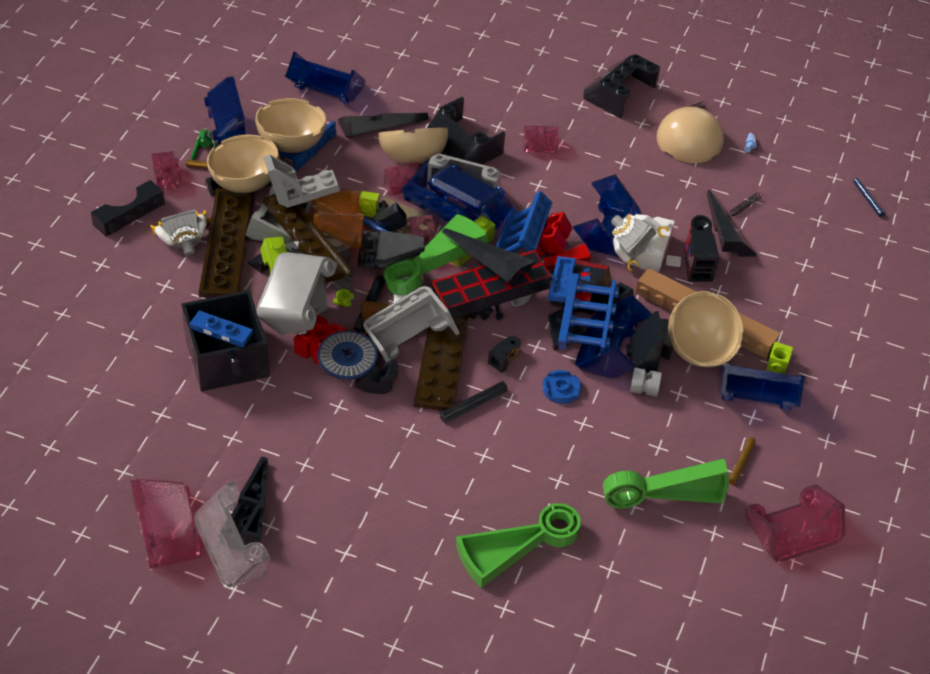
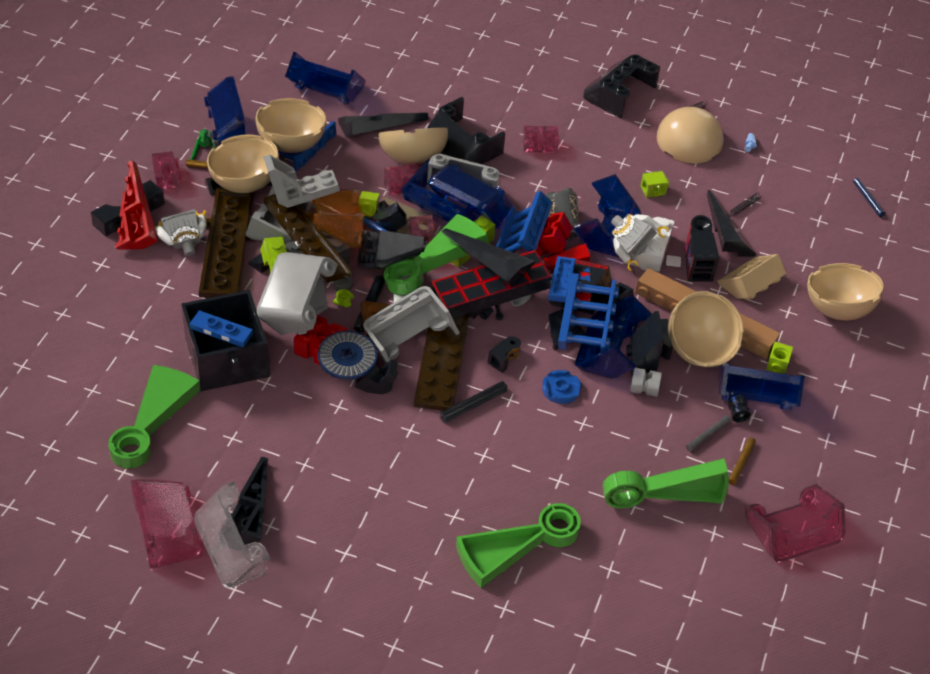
(136, 224): none -> red wedge
(163, 397): none -> bright green piece
(566, 202): none -> dark grey cone
(654, 184): none -> lime brick
(708, 433): none -> flat silver bar
(739, 409): none -> black wheel
(753, 276): none -> tan slope
(844, 291): none -> tan piece

